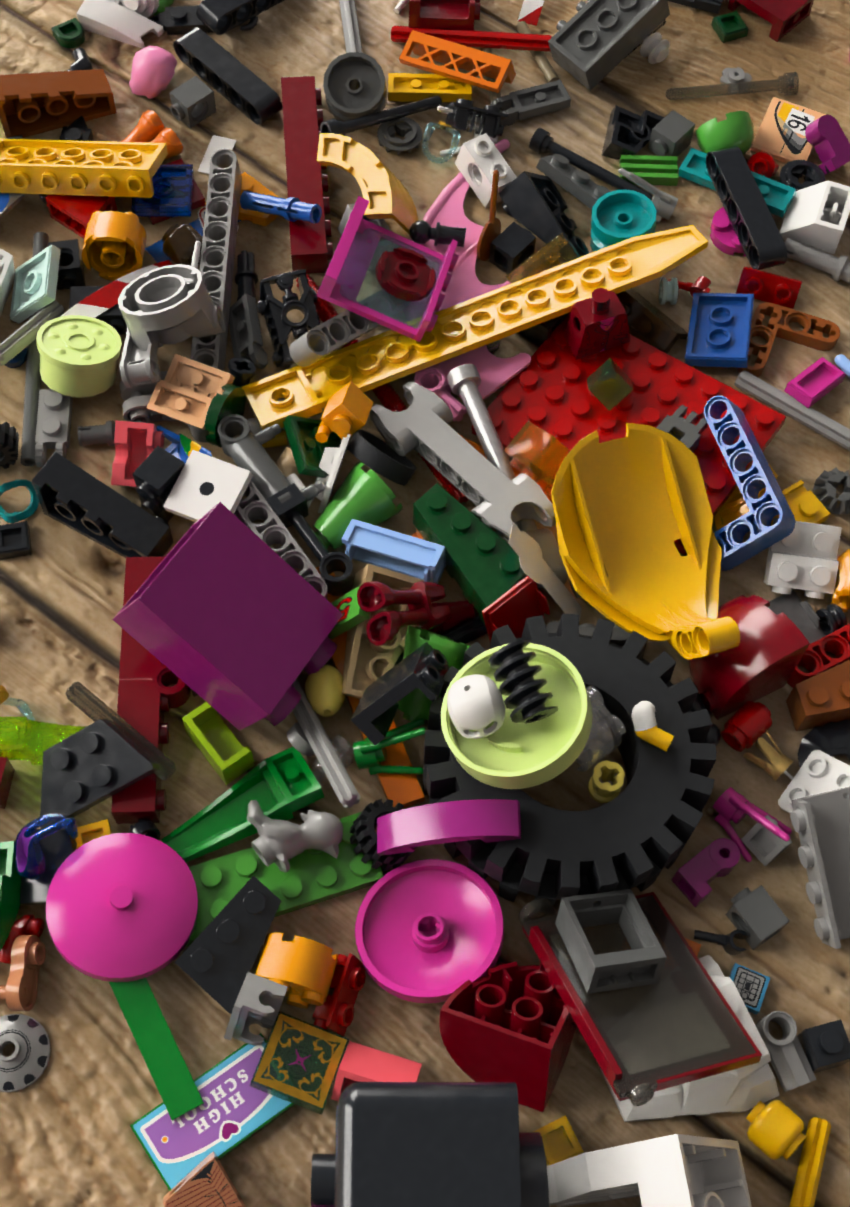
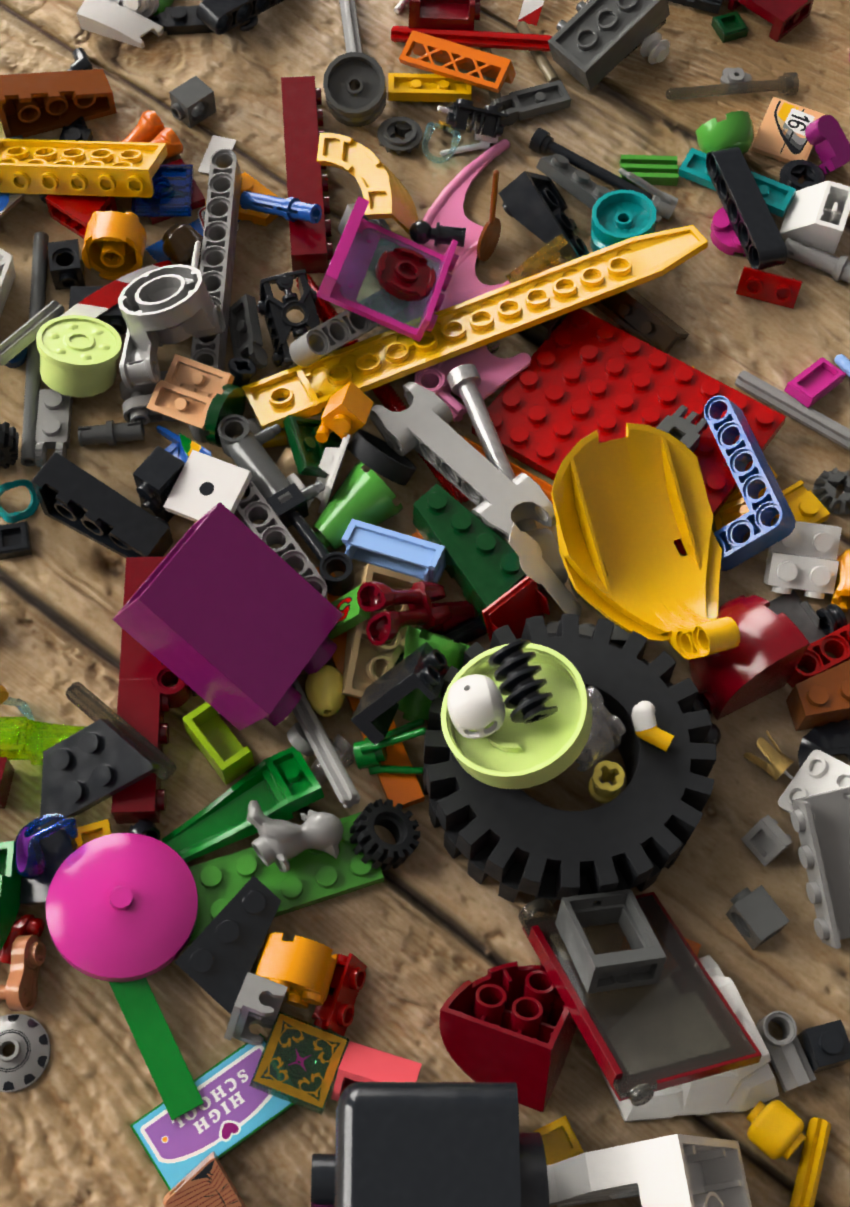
(35, 284): light aqua tile -> none
(69, 34): dark green tile -> none
(132, 446): coral cylinder -> none
(151, 71): bright pink hair -> none
(227, 76): black beam -> none
(246, 276): black axle -> none
(343, 128): black piece -> none
(429, 930): dark pink dish -> none
(448, 822): magenta slope -> none
(477, 163): white brick -> none
(512, 248): black brick -> none
(537, 454): clear orange brick -> none
(596, 324): dark red torso -> none
(609, 384): panel -> none
(628, 132): black slope -> none
(668, 291): light aqua bush -> none
(671, 135): dark grey brick -> none
(700, 285): red hand -> none
(712, 862): magenta leg -> none
(719, 330): blue tile -> none
(724, 940): black hand -> none
(734, 808): dark pink plant -> none
(747, 726): red brick -> none
(750, 986): tile -> none
(763, 164): red plate -> none
(779, 327): dark orange beam -> none

